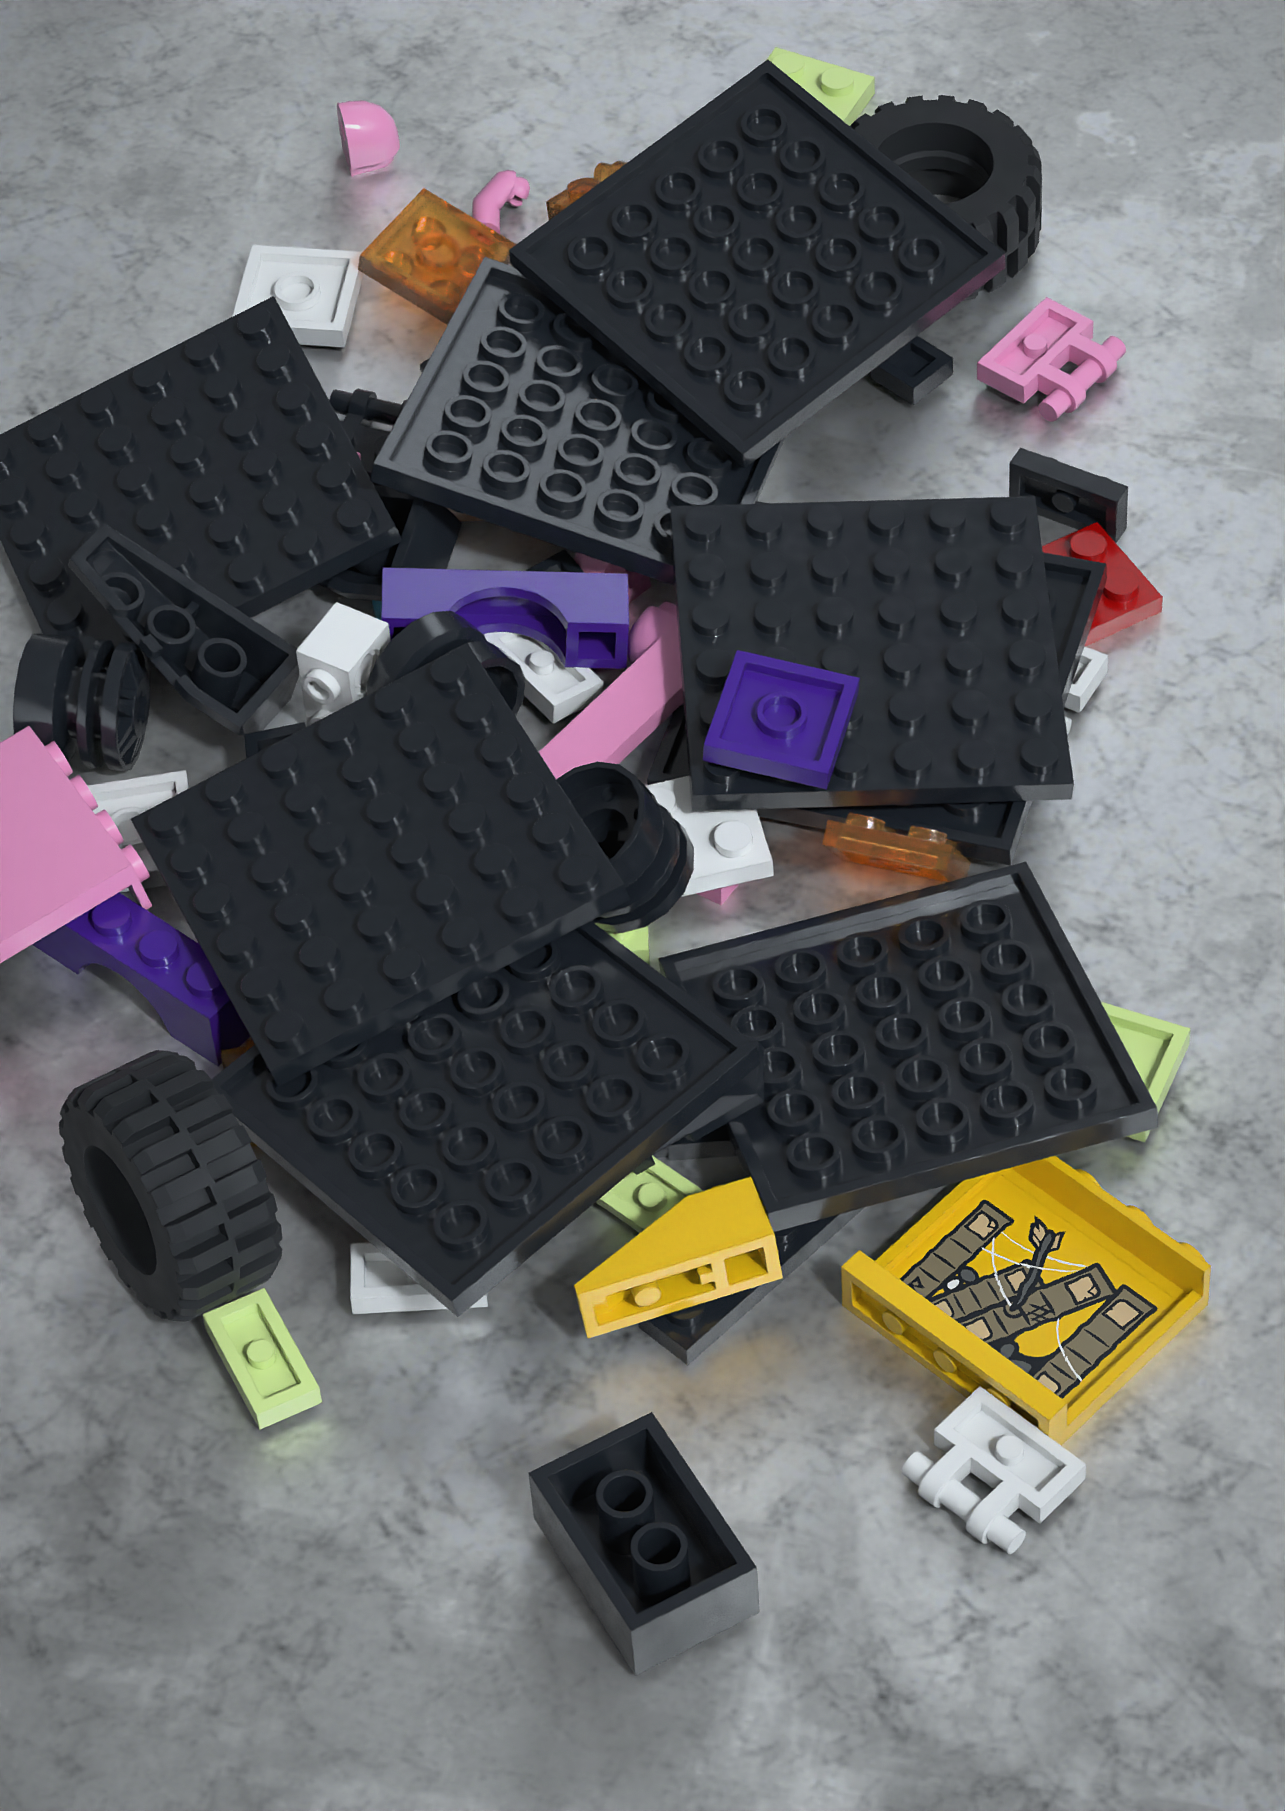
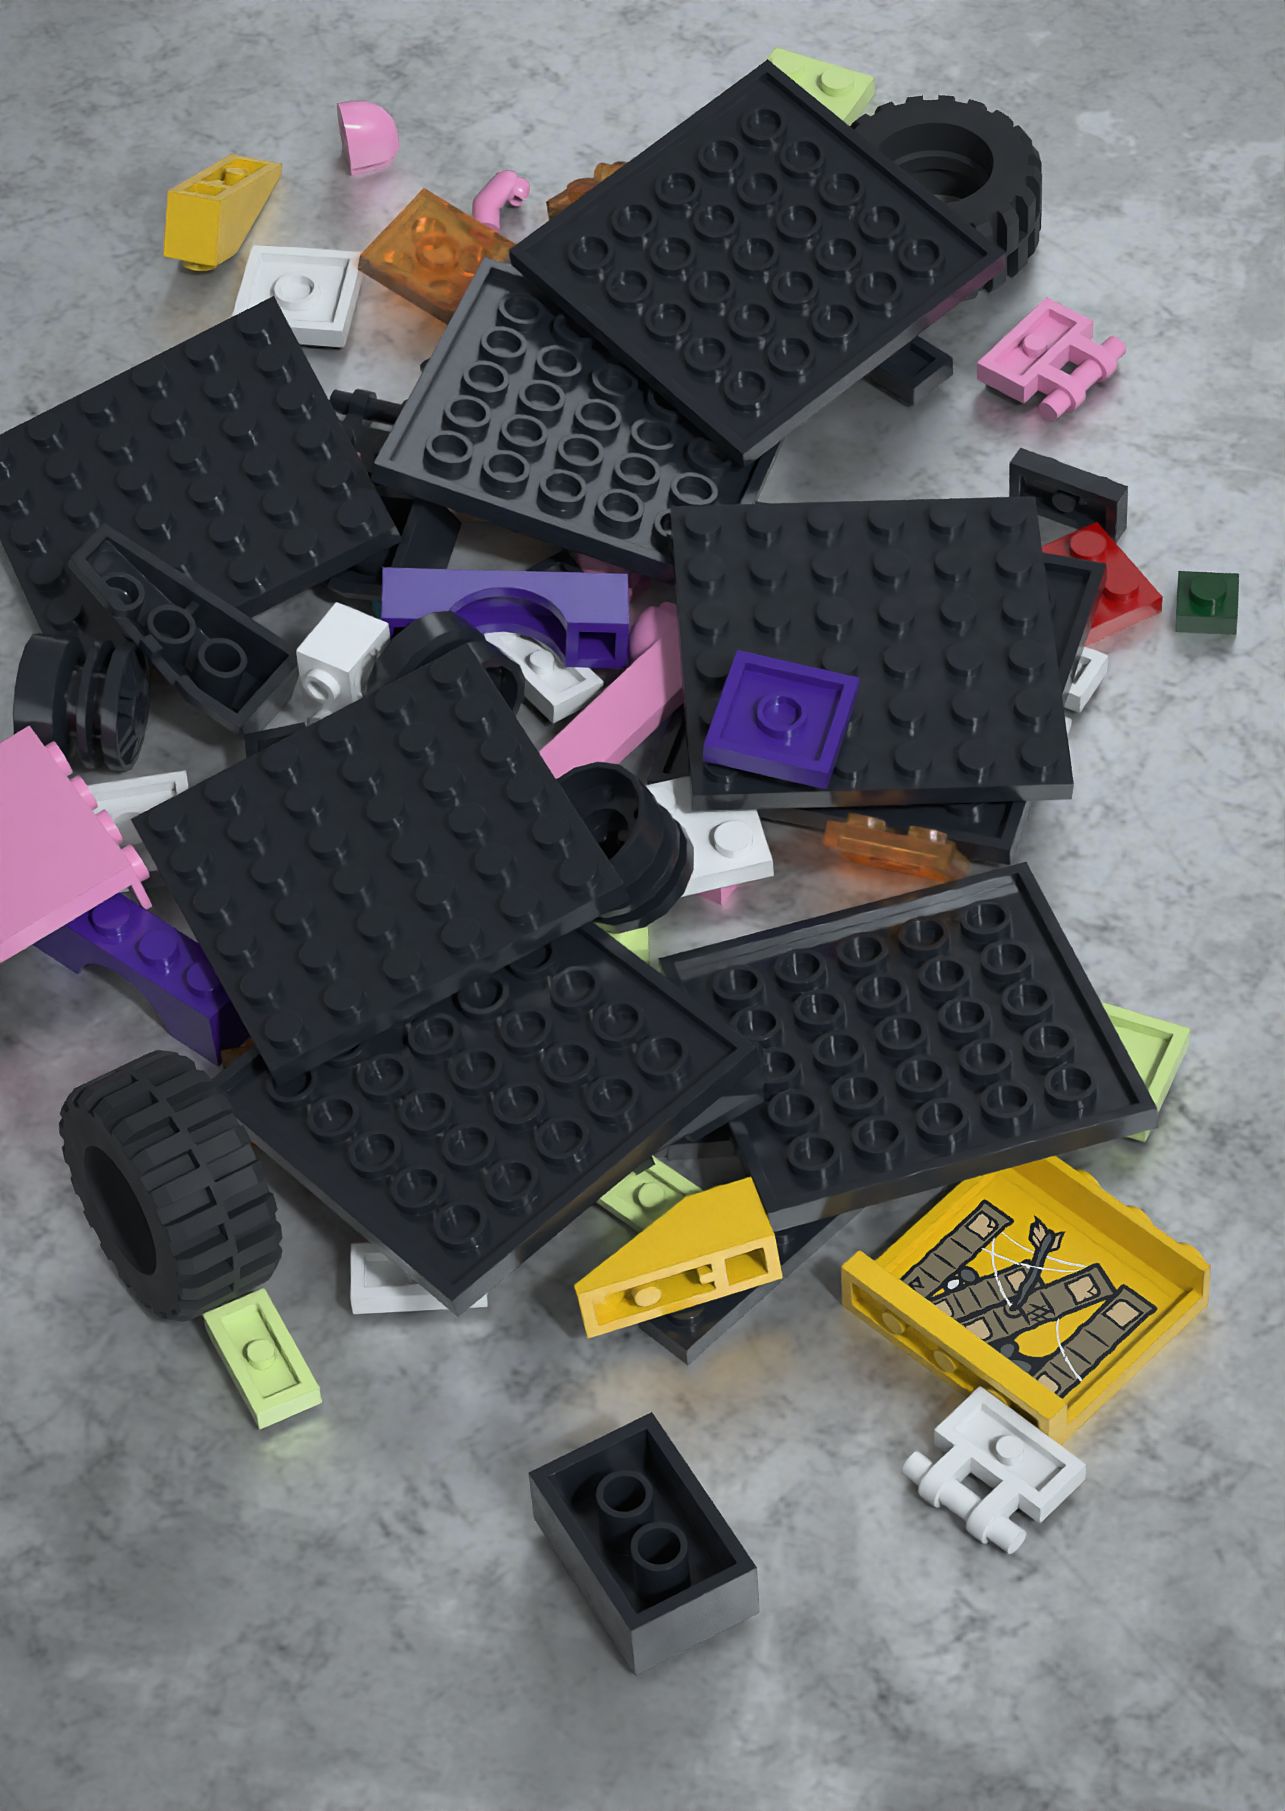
(216, 210): none -> yellow slope
(1207, 602): none -> dark green plate

